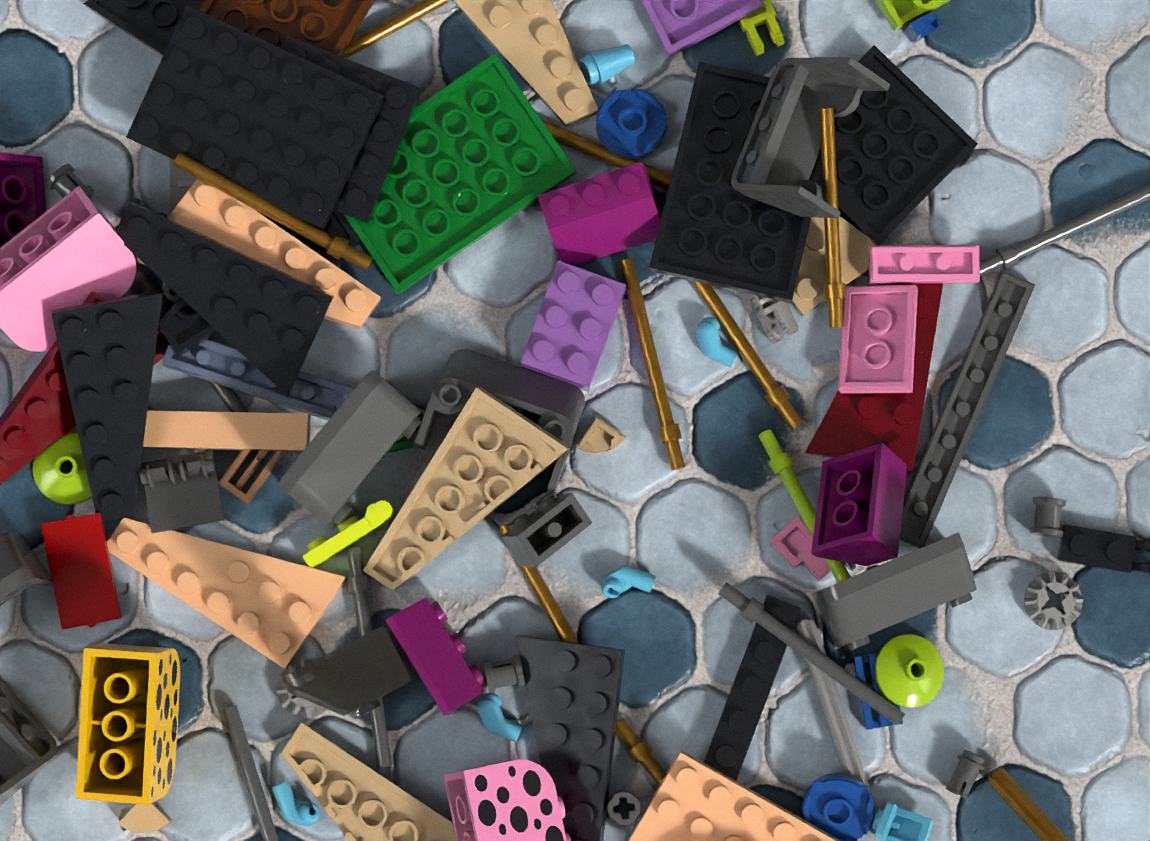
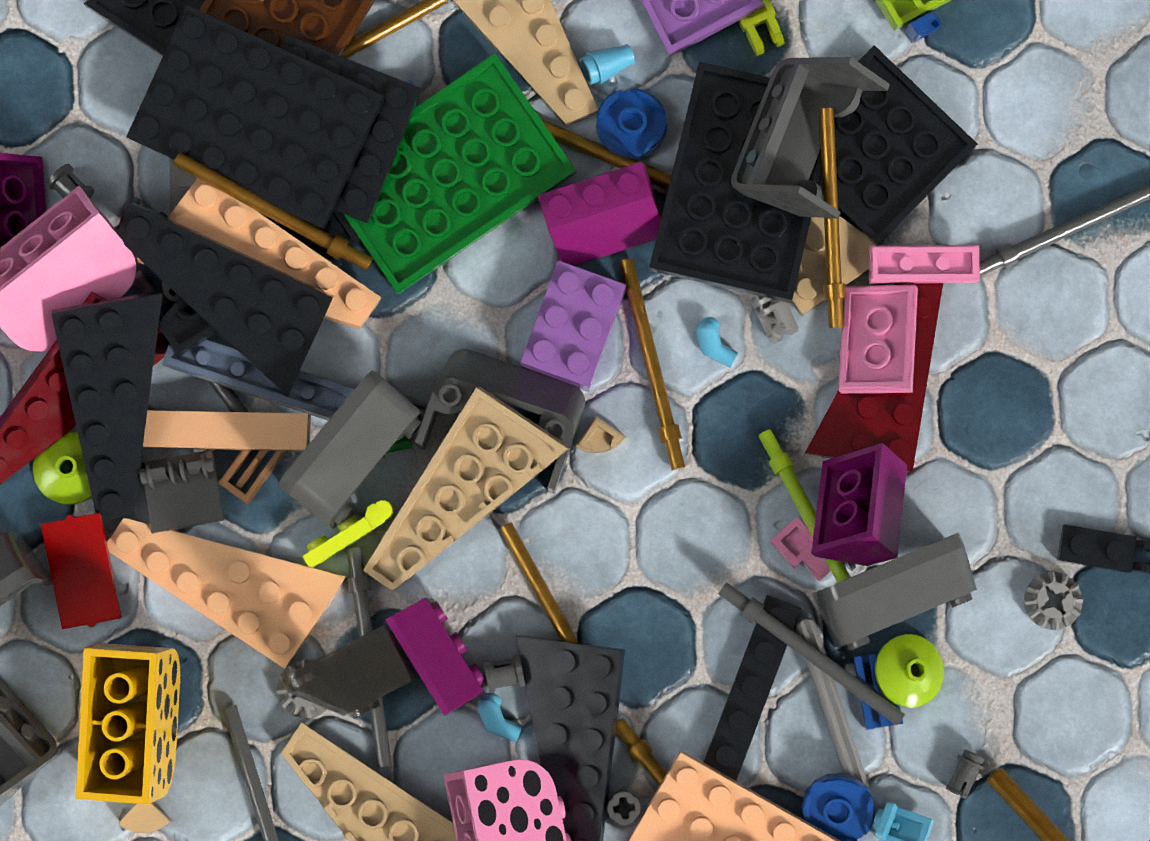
(295, 809): medium azure arm -> none
(546, 529): dark grey brick -> none
(625, 578): medium azure arm -> none
(776, 395): pearl gold bar -> none
(963, 407): dark grey tile -> none
(1047, 516): dark grey bush -> none

